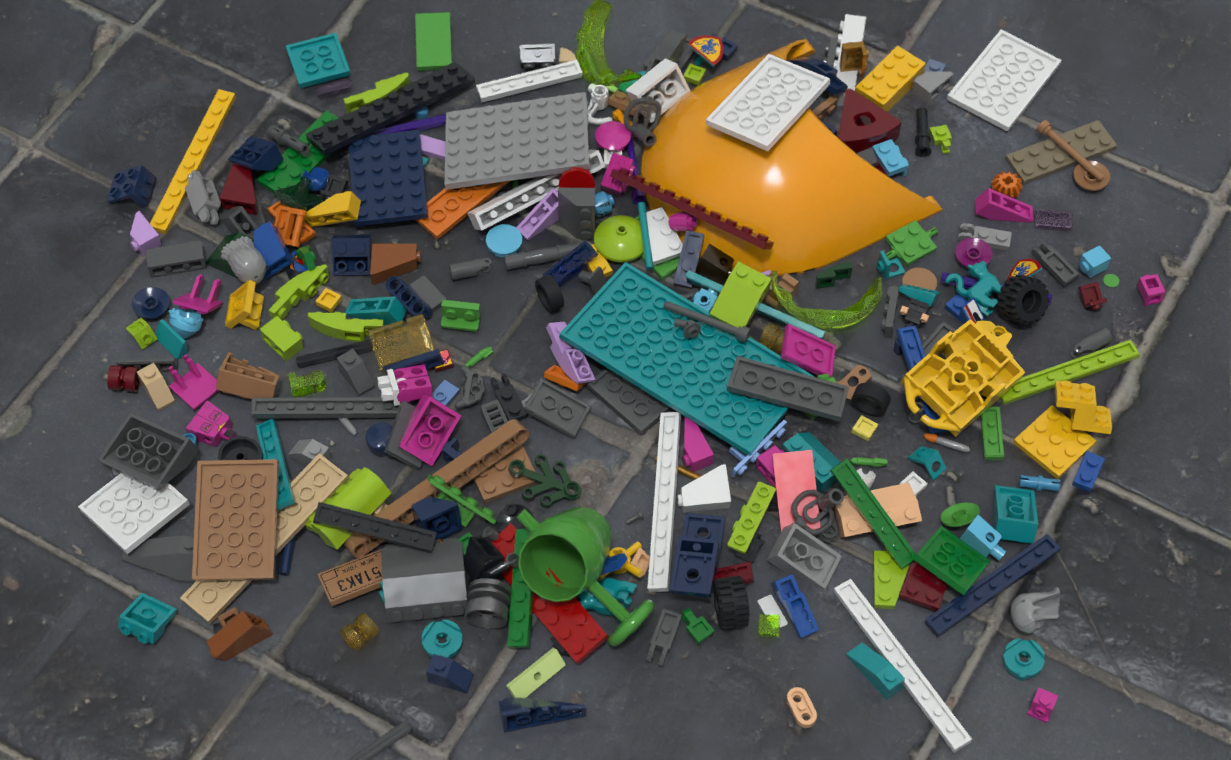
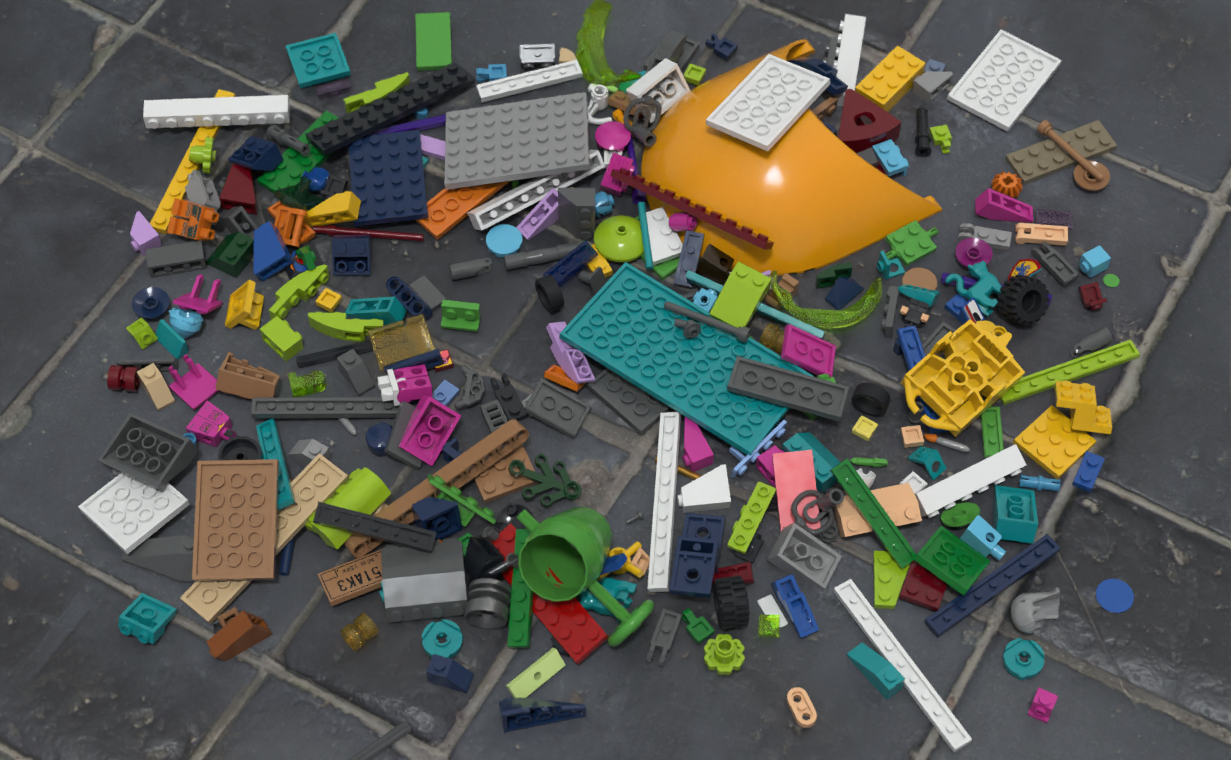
(132, 183): dark blue bracket -> none
(199, 221): none -> orange hips
(203, 155): none -> lime plant
(216, 111): none -> white brick
(245, 260): light grey piece -> none
(332, 230): none -> dark red bar
(393, 260): dark orange slope -> none
(482, 354): bright green piece -> none
(494, 72): none -> dark azure plate
(576, 178): red tile -> none
(708, 48): shield -> none
(724, 654): none -> lime plant
(843, 292): none -> dark blue slope
(854, 57): pearl gold bracket -> none
(855, 373): medium nougat piece -> none
(912, 436): none -> light nougat plate
(969, 480): none -> white brick
(1041, 233): none -> light nougat plate
(1114, 595): none -> blue sticker
(1151, 289): dark pink brick -> none

